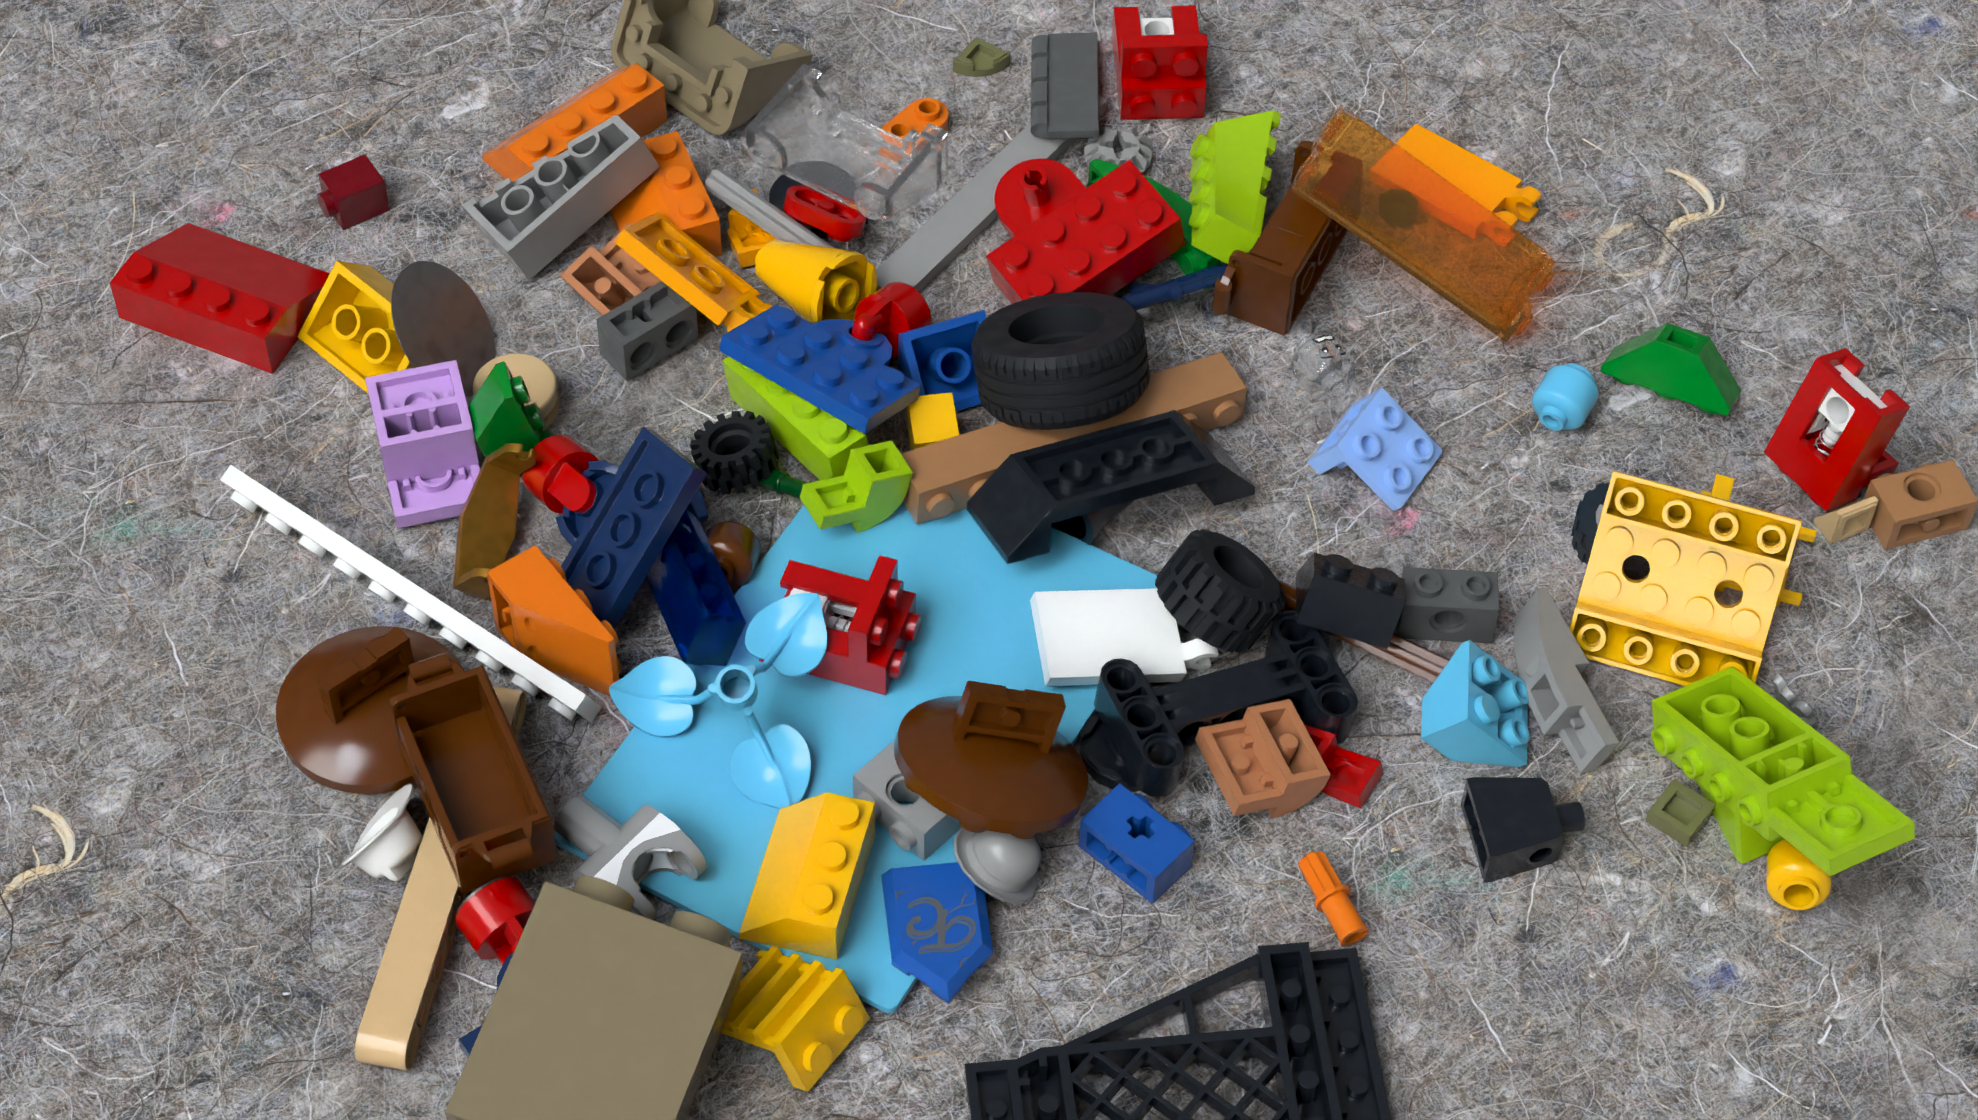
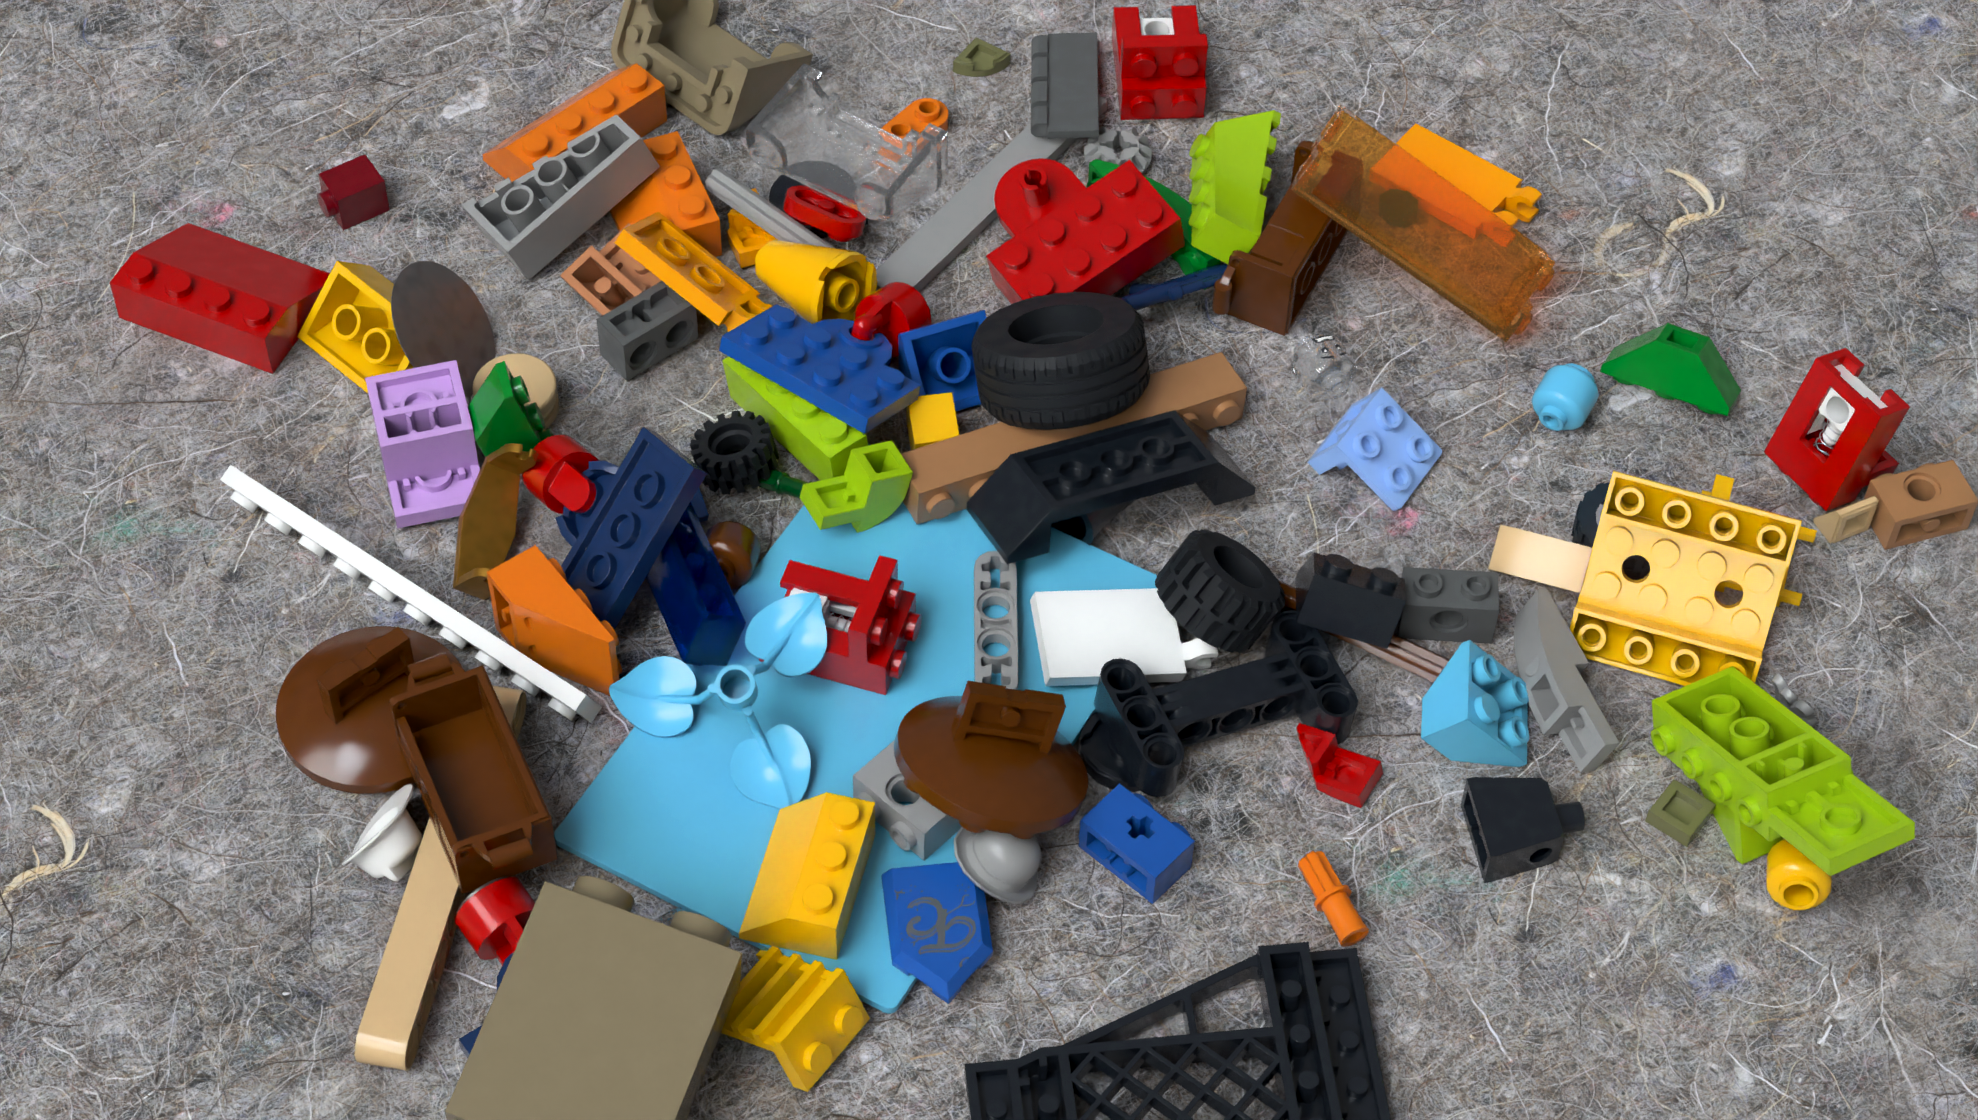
(628, 851): light grey connector -> none
(993, 630): none -> light grey beam
(1264, 760): nougat brick -> none
(1540, 558): none -> slope

